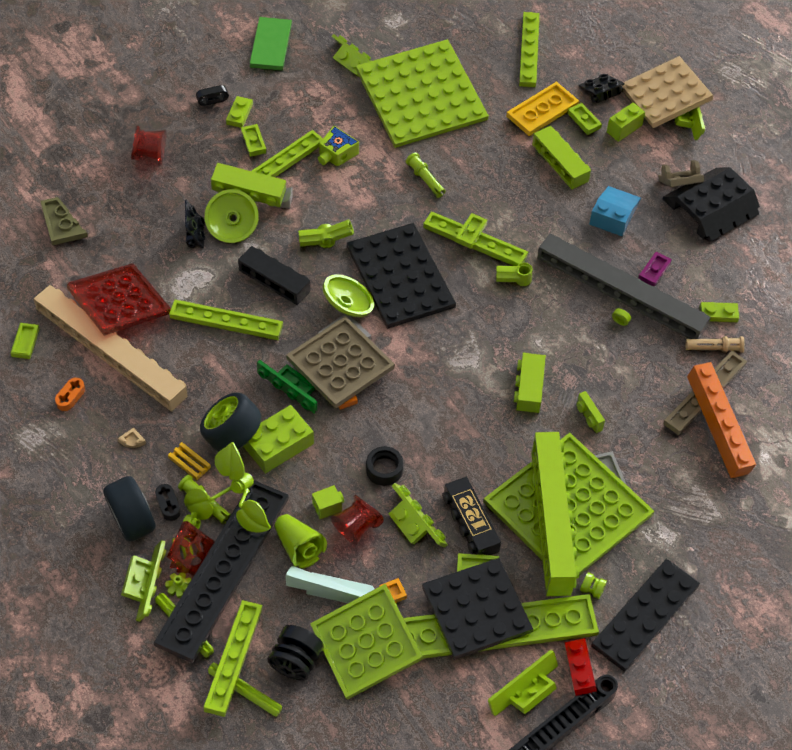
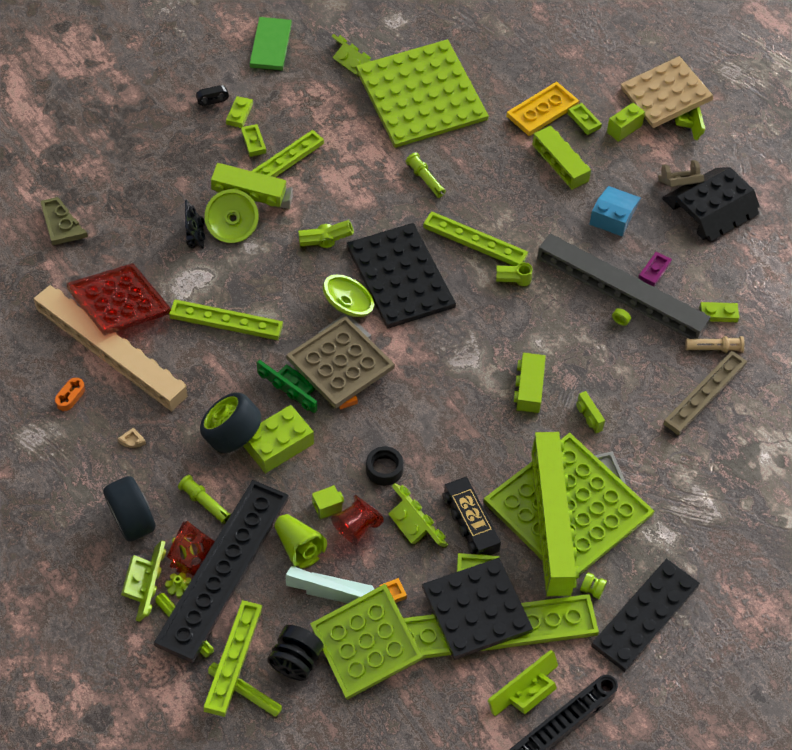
(25, 340): lime tile -> none
(149, 144): clear red hat -> none
(172, 500): black beam -> none
(178, 451): yellow tile -> none
(193, 519): lime plate -> none
(230, 464): lime plant -> none
(274, 275): black brick -> none
(337, 147): lime torso -> none
(471, 230): lime plate -> none
(529, 49): lime plate -> none
(580, 667): red plate -> none
(603, 87): black hinge -> none
(721, 420): orange brick -> none

